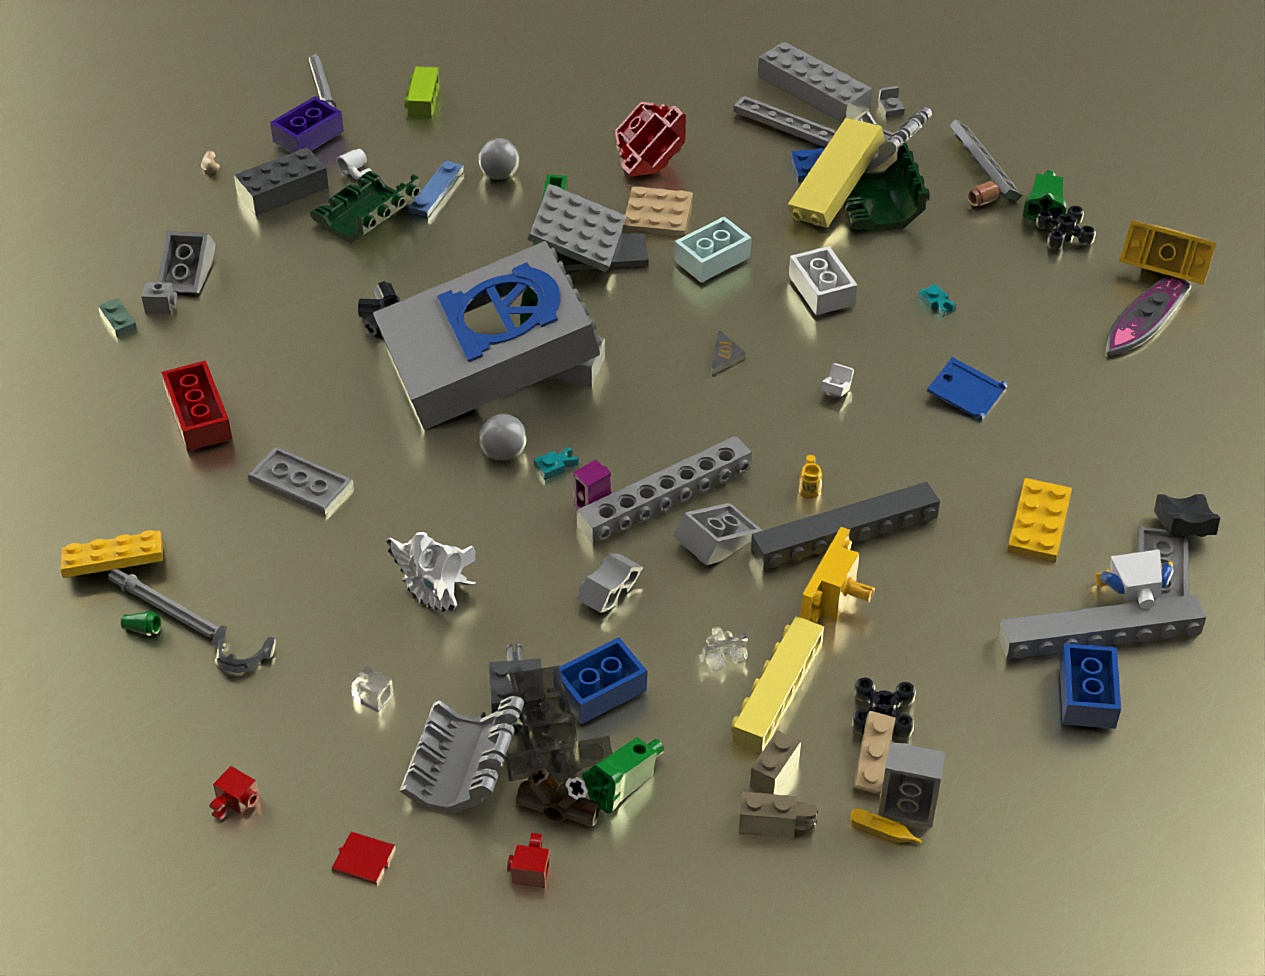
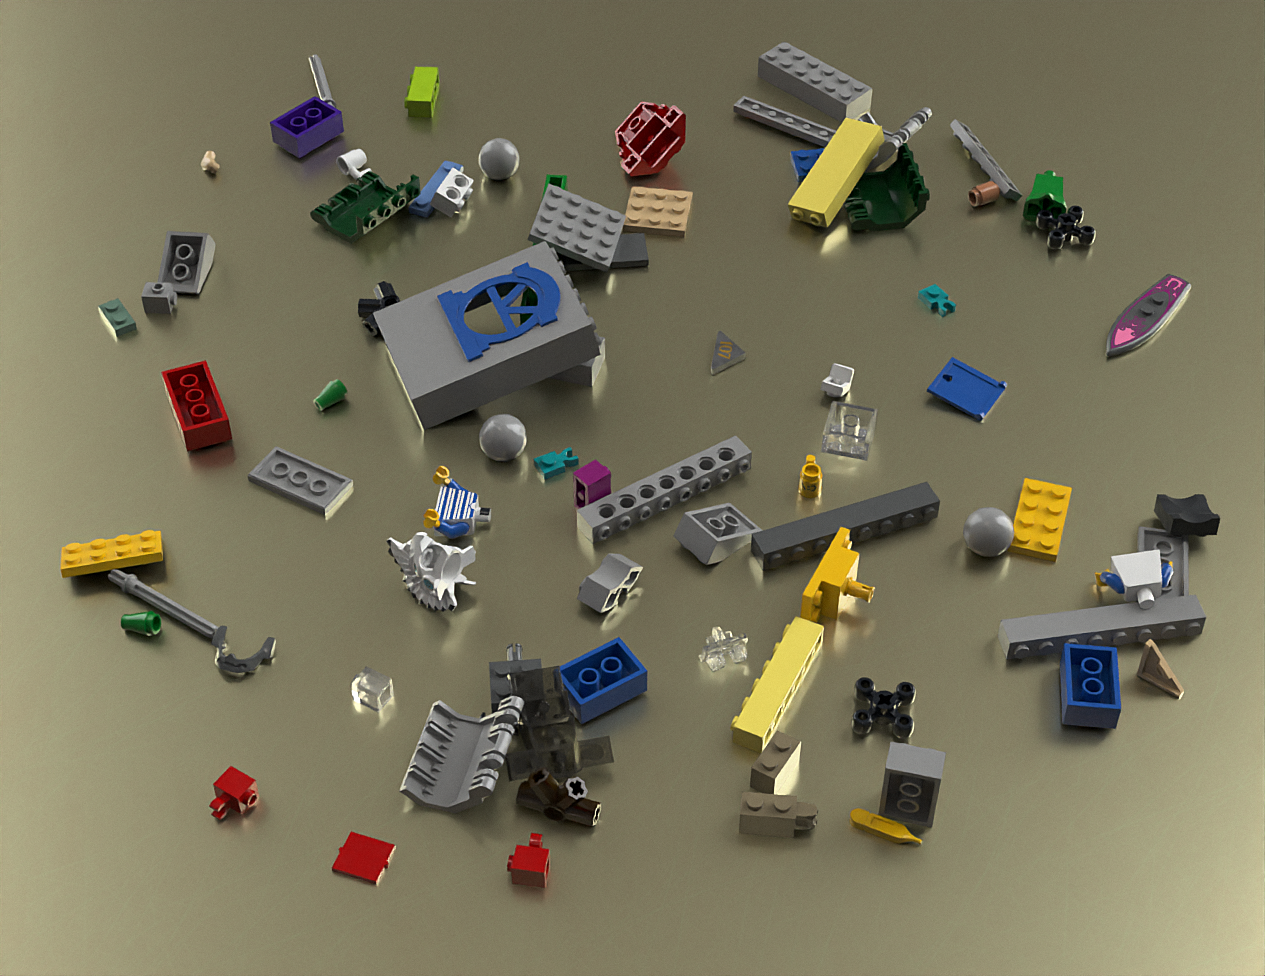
(281, 181): dark grey brick -> none
(331, 394): none -> green cone
(452, 192): none -> white brick
(455, 509): none -> torso
(622, 772): green piece -> none
(712, 249): light aqua brick -> none
(822, 280): white brick -> none
(849, 430): none -> clear brick
(874, 752): tan plate -> none
(889, 102): light grey bracket -> none
(988, 532): none -> light grey piece
(1157, 671): none -> tan tile
(1168, 251): yellow brick -> none

